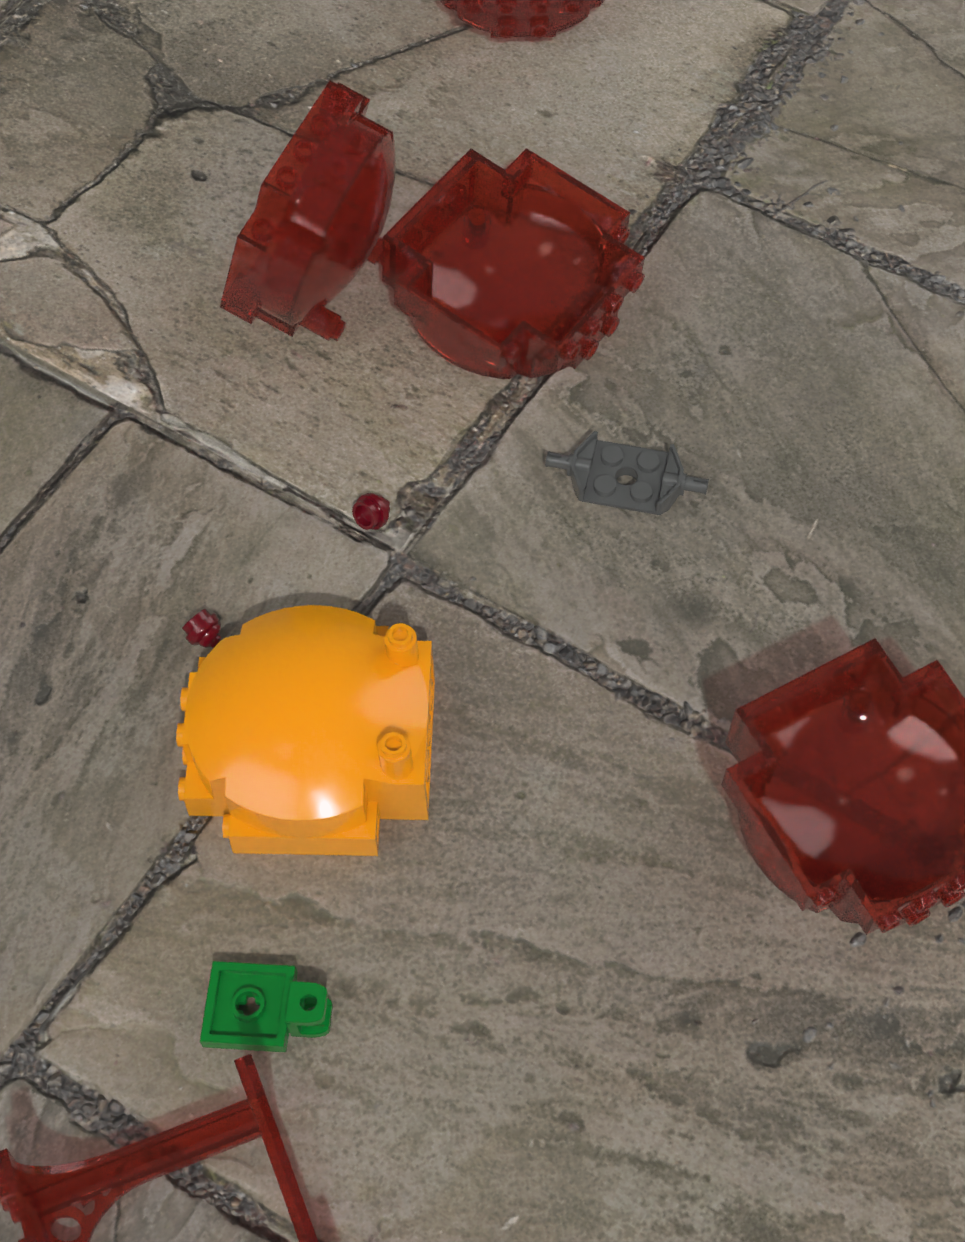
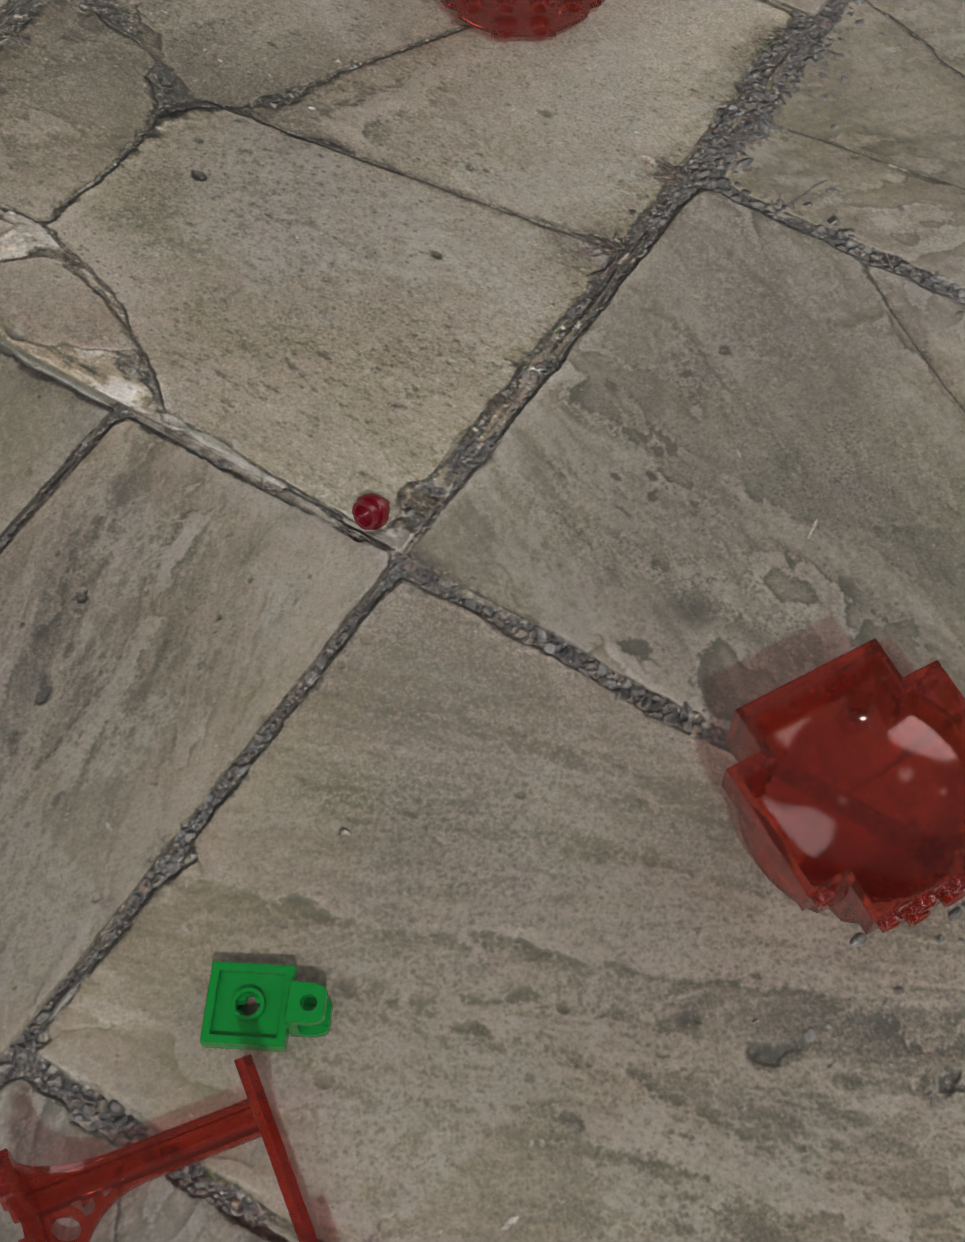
(203, 629): dark red plate -> none
(309, 732): light orange windscreen -> none
(315, 219): clear red windscreen -> none
(511, 267): clear red windscreen -> none
(600, 463): dark grey plate -> none

